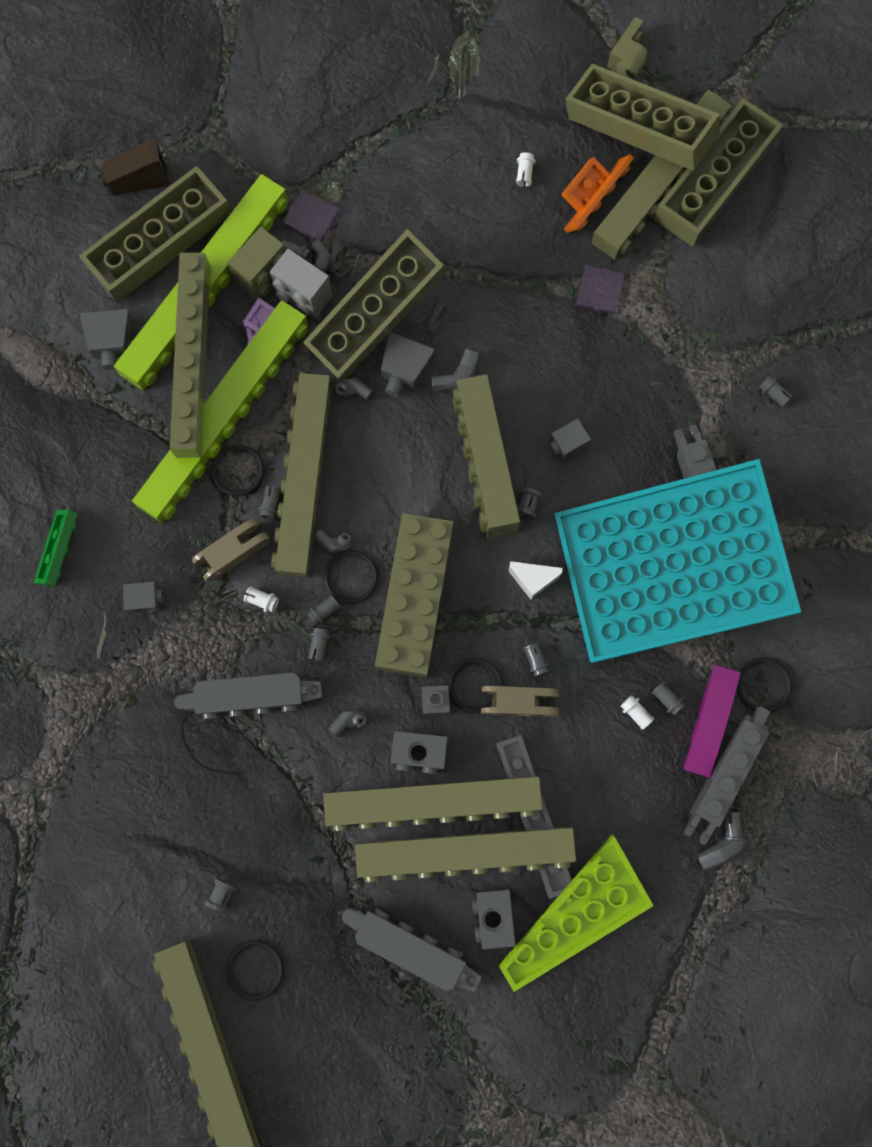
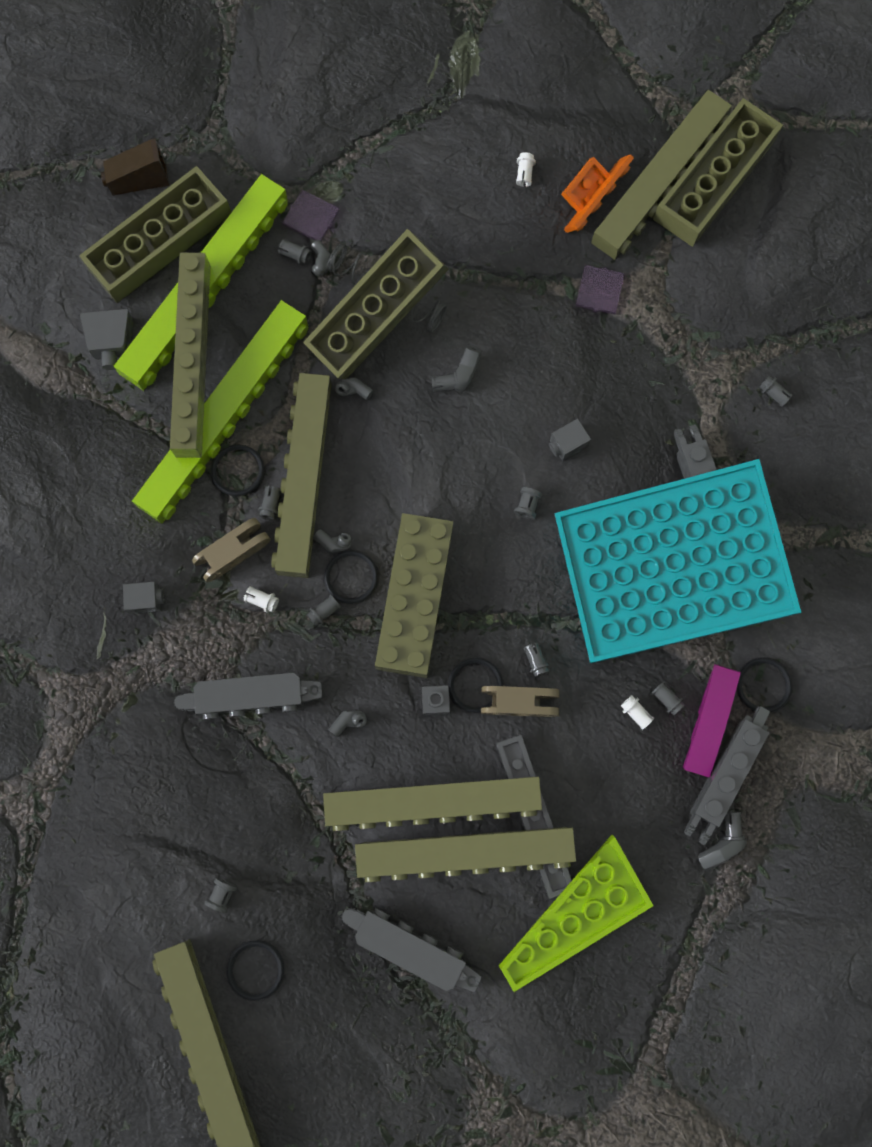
(56, 548): green plate -> none
(254, 262): olive brick -> none
(257, 317): lavender slope -> none
(301, 284): light grey brick -> none
(318, 644): dark grey pin -> none
(404, 363): dark grey torso -> none
(405, 742): dark grey brick -> none
(487, 457): olive brick -> none
(503, 933): dark grey brick -> none
(534, 577): white slope -> none
(628, 55): olive plate -> none
(643, 116): olive brick -> none

